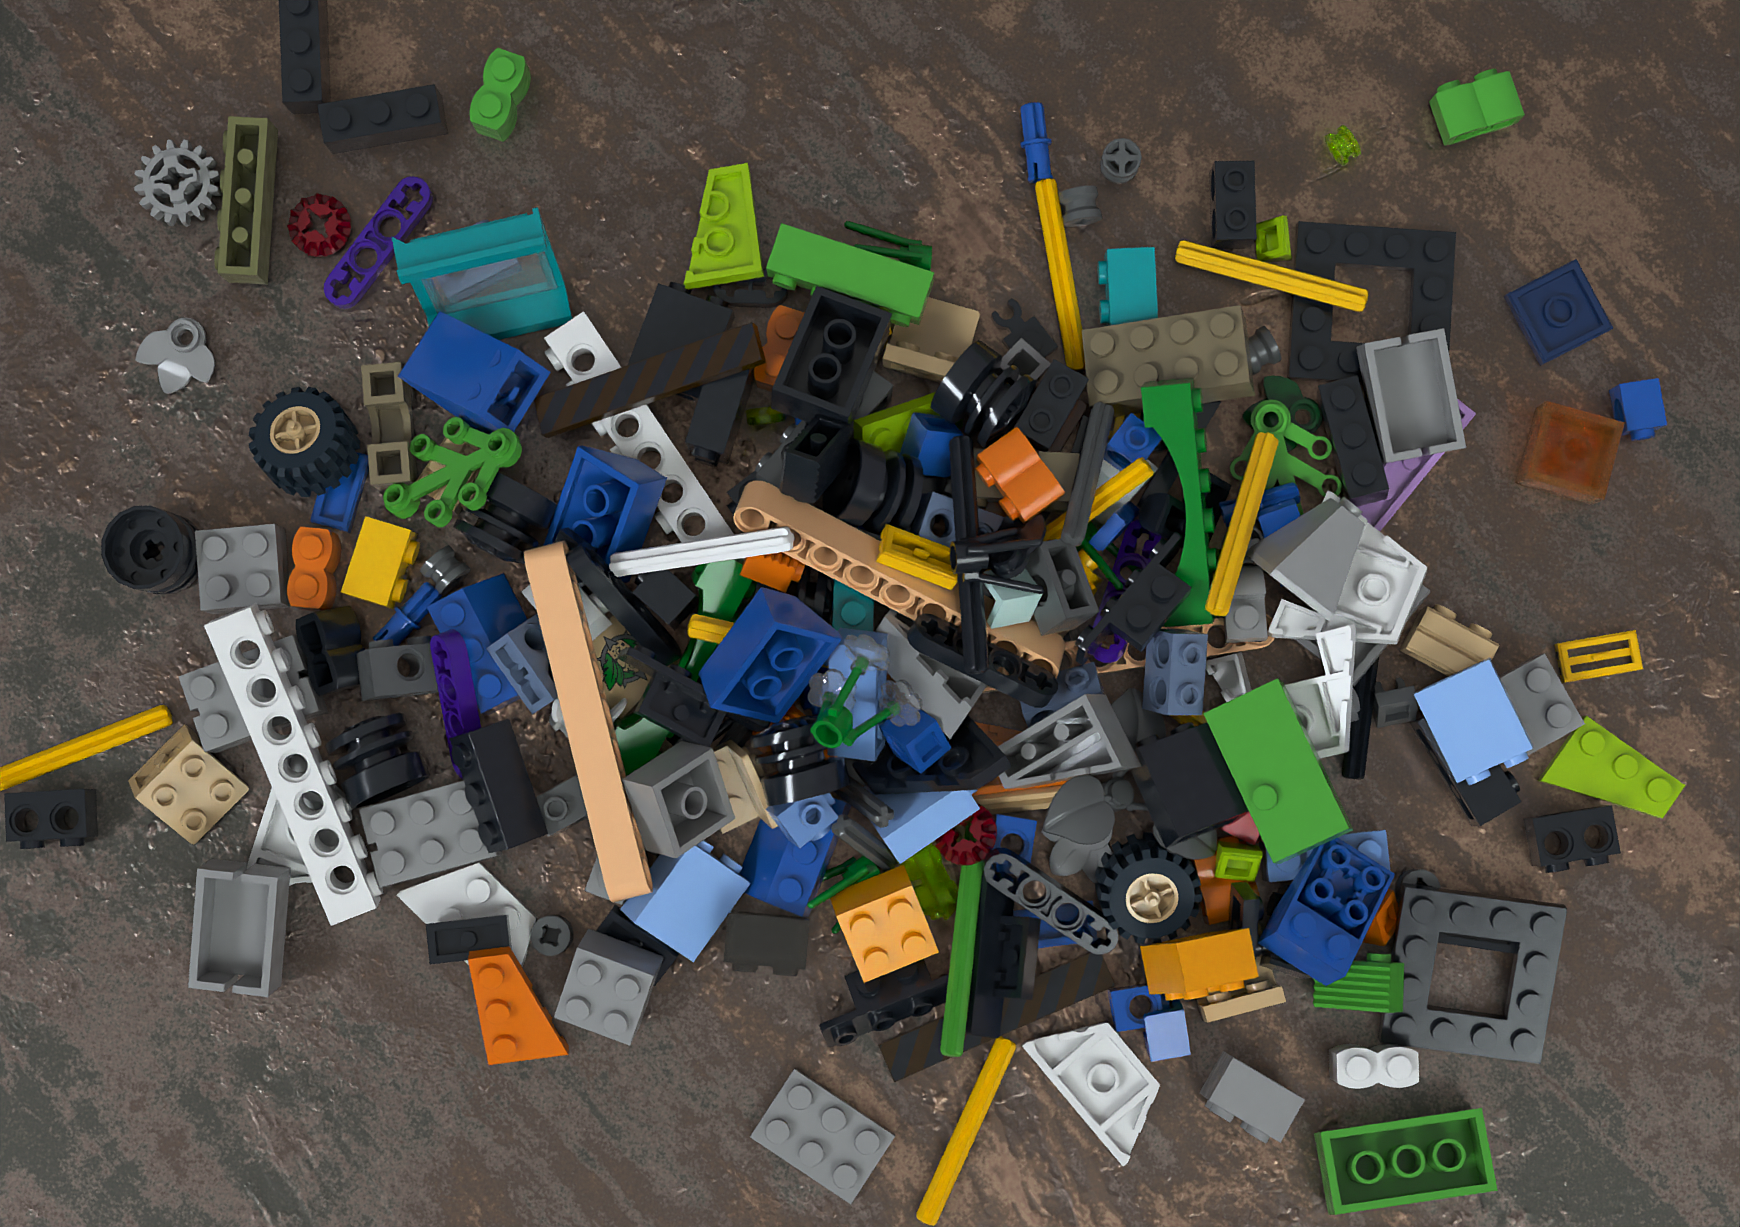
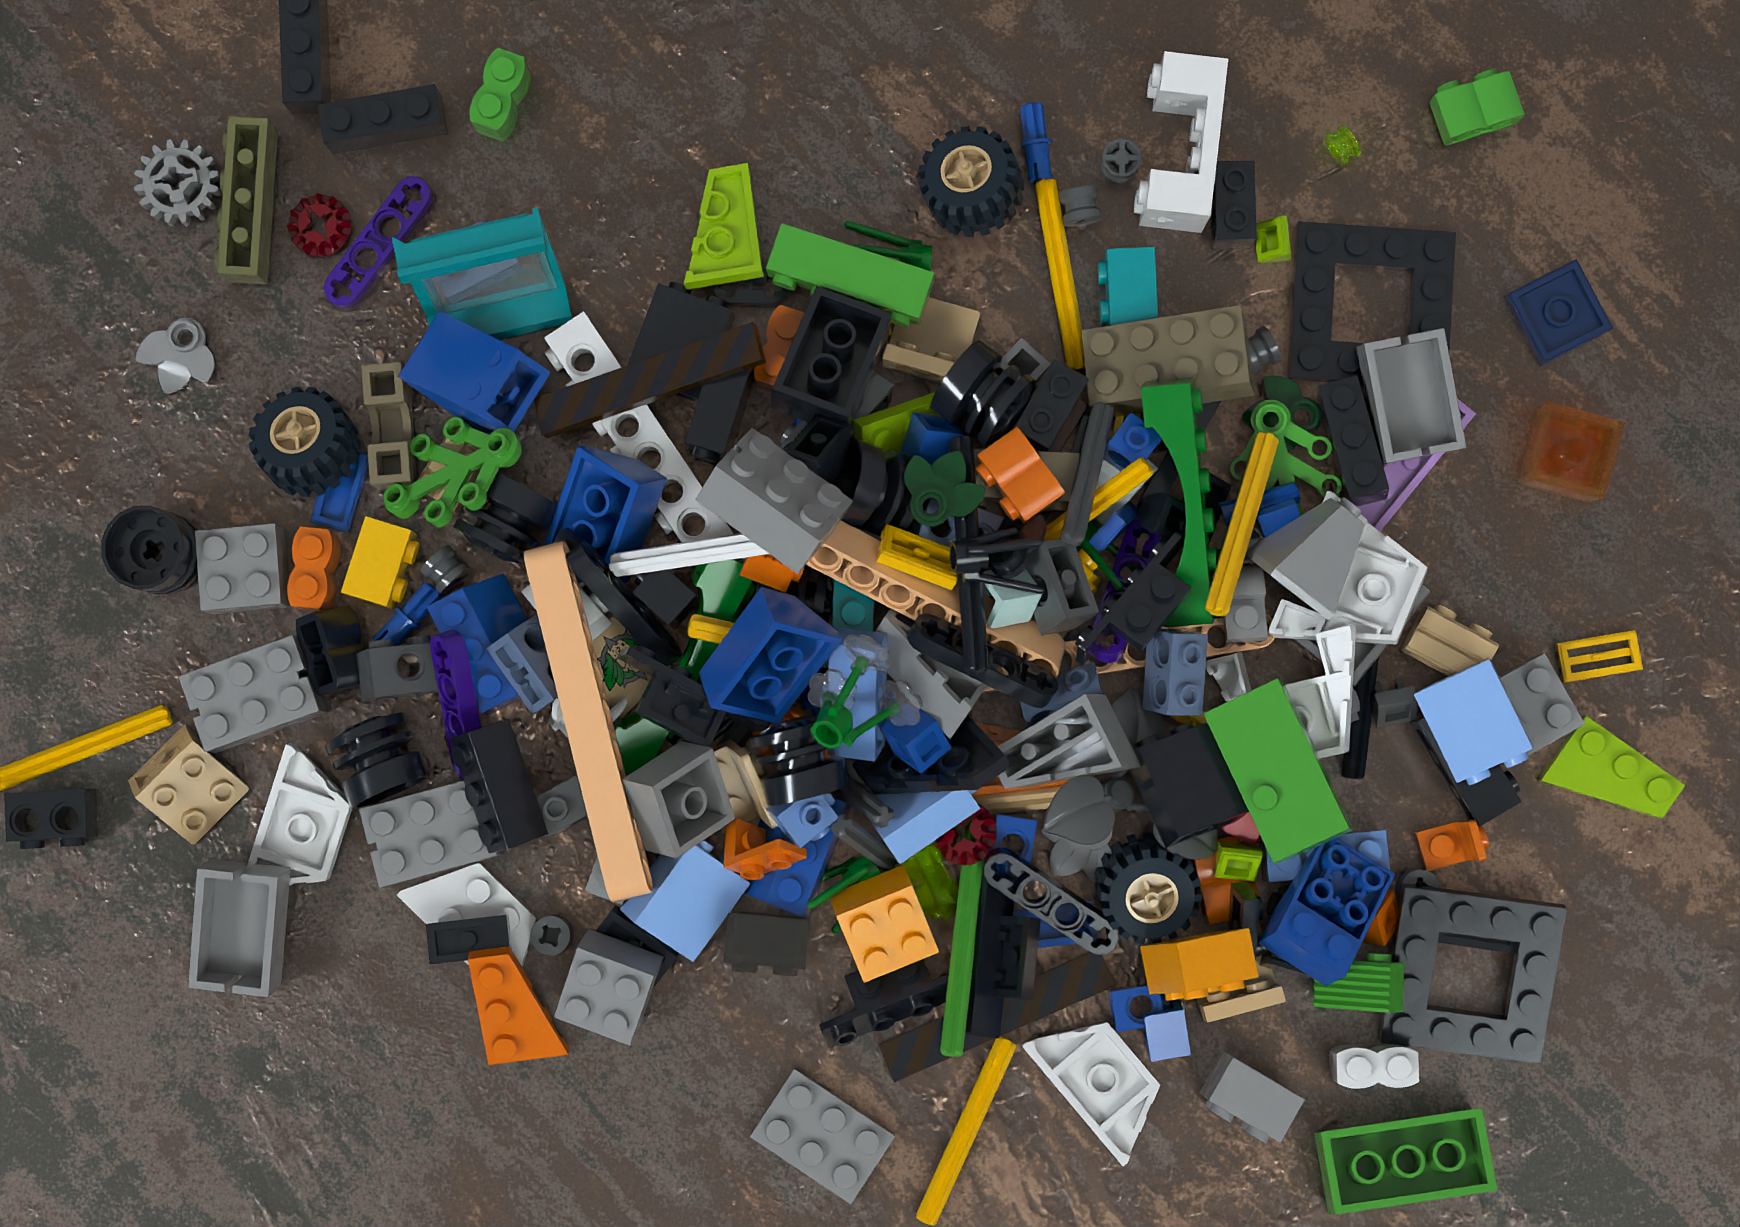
(338, 898): white brick -> none
(750, 854): none -> orange bracket
(764, 415): clear neon green tile -> none
(774, 500): none -> light grey piece
(945, 484): none -> dark green plate
(971, 181): none -> black wheel
(1030, 331): black plate -> none
(1195, 88): none -> white plate
(1272, 276): yellow axle -> none
(1451, 844): none -> orange bracket
(1571, 828): black brick -> none
(1640, 408): blue brick -> none

